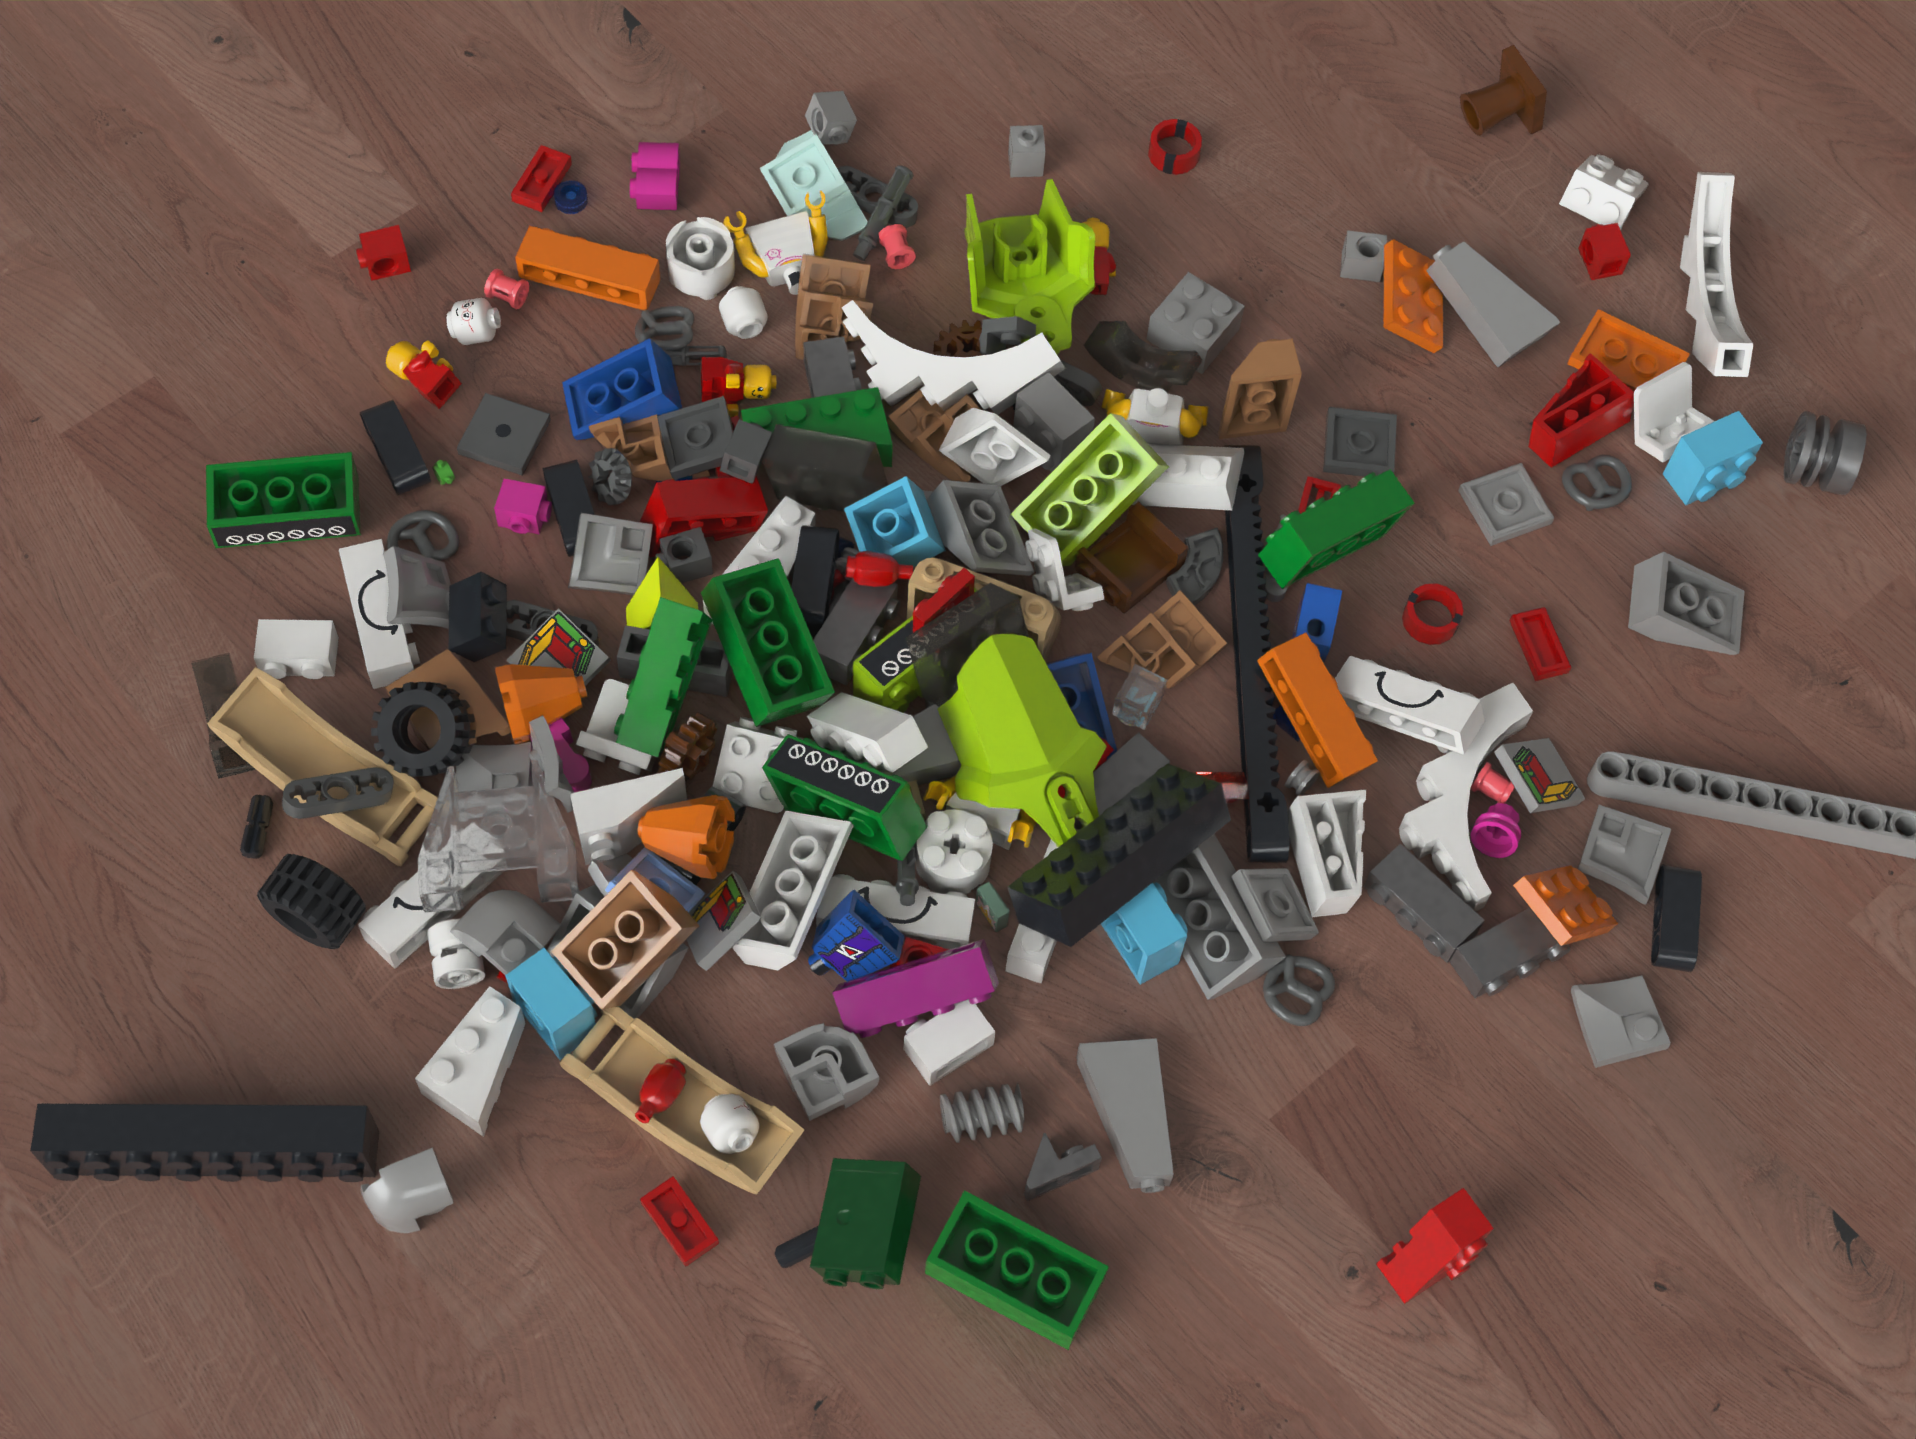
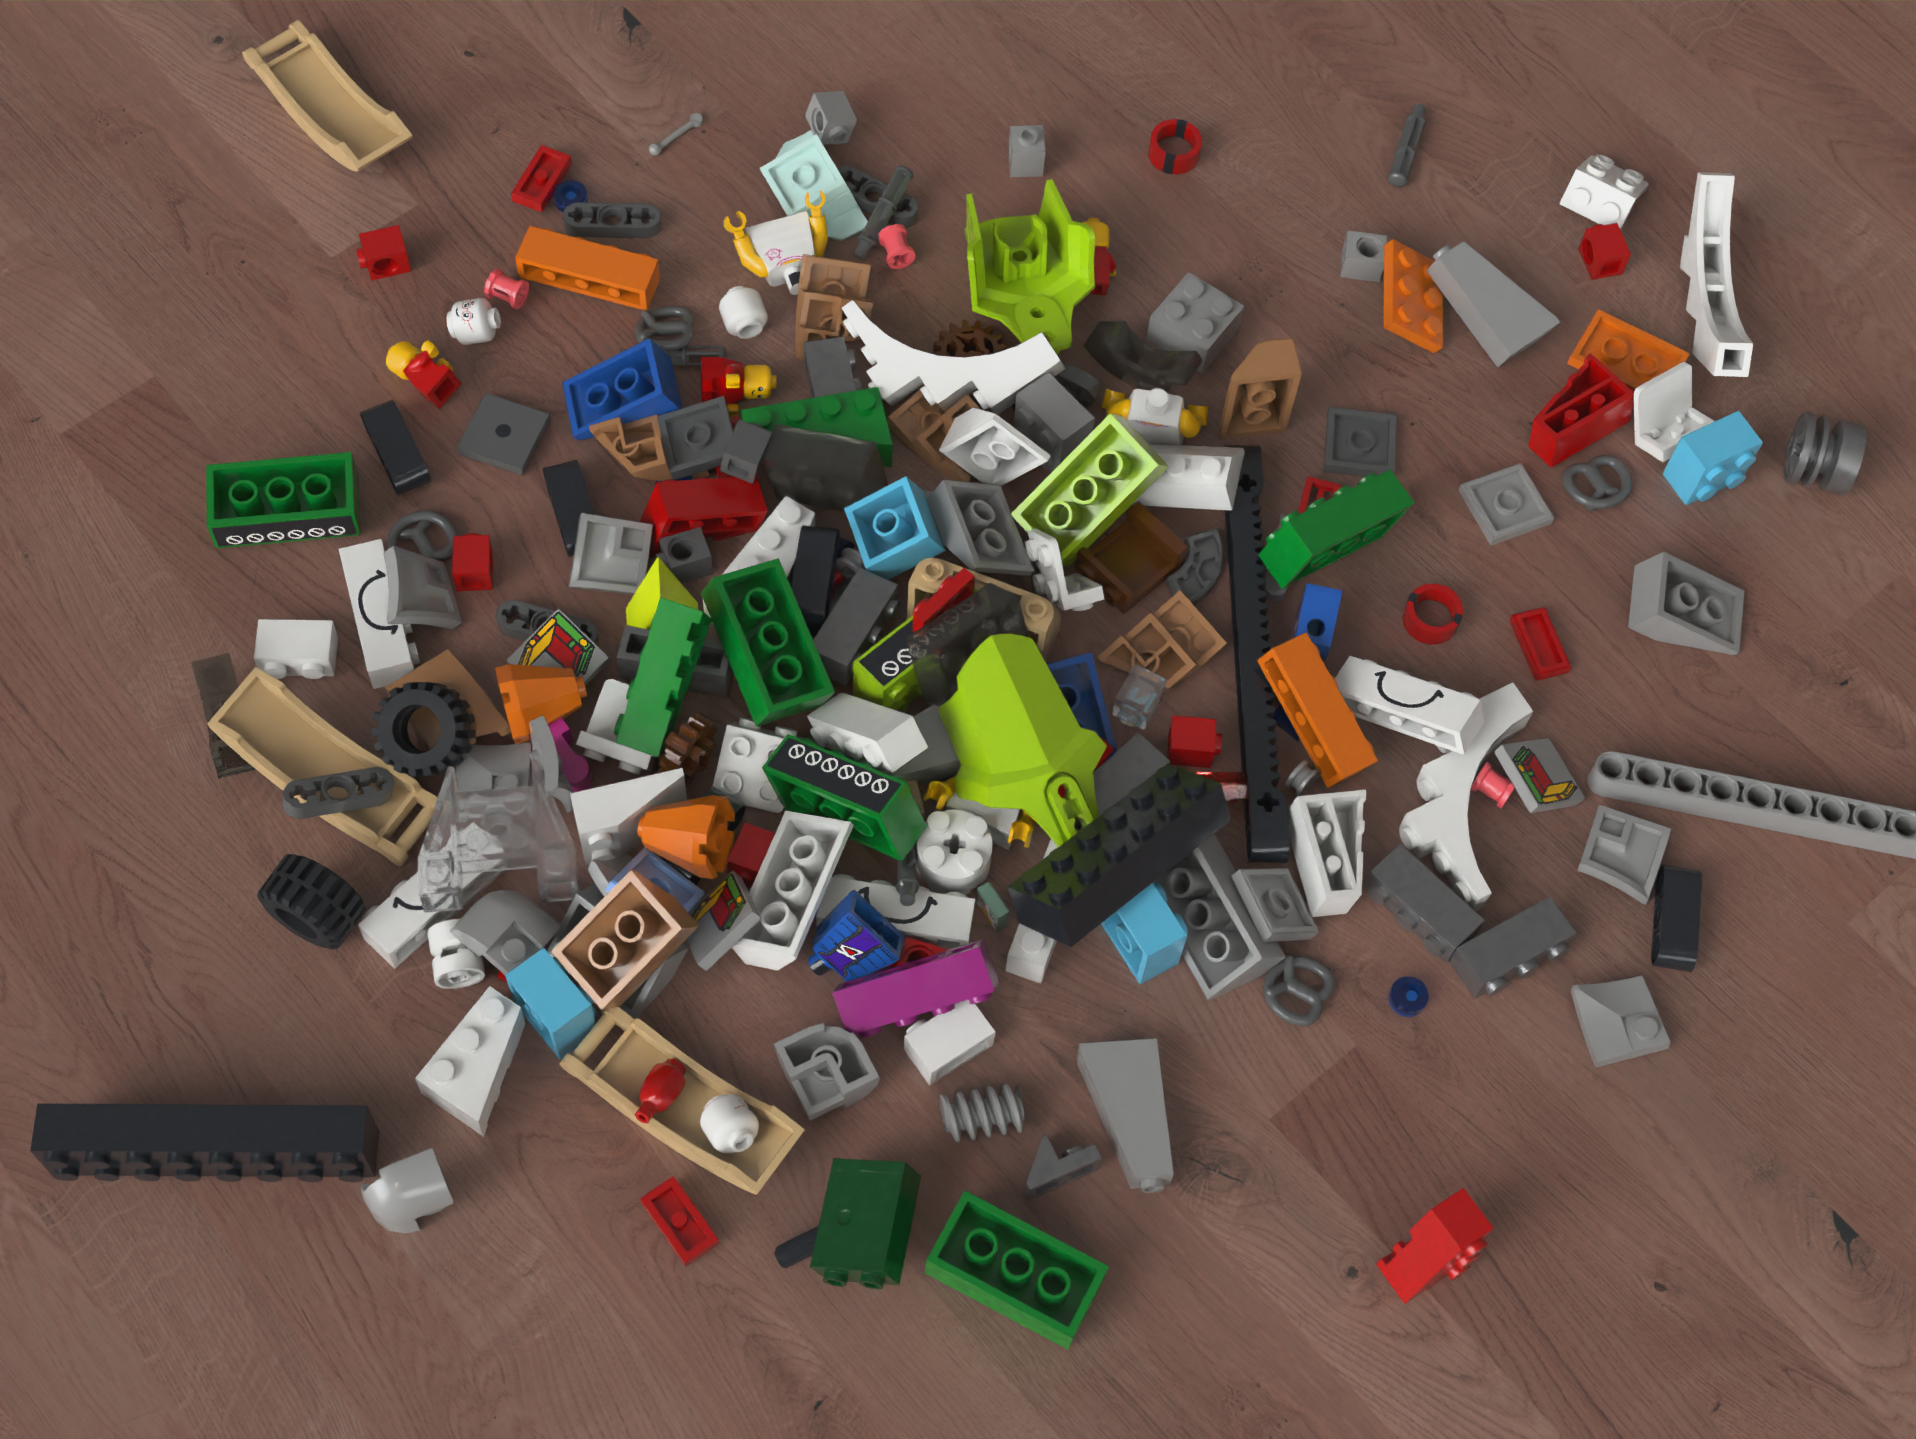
(254, 833): black piece -> none
(326, 99): none -> tan windscreen
(443, 472): bright green piece -> none
(472, 562): none -> red brick
(477, 617): black brick -> none
(522, 506): dark pink brick -> none
(619, 480): dark grey gear -> none
(621, 230): none -> dark grey beam
(656, 176): dark pink brick -> none
(696, 120): none -> light grey hinge
(700, 257): white brick -> none
(749, 852): none -> red brick
(876, 569): red plant -> none
(1003, 331): dark grey bracket -> none
(1193, 741): none -> red brick
(1407, 146): none -> dark grey piece
(1408, 996): none -> clear blue tile
(1497, 831): dark pink piece -> none
(1516, 92): reddish brown plant -> none
(1566, 904): orange plate -> none

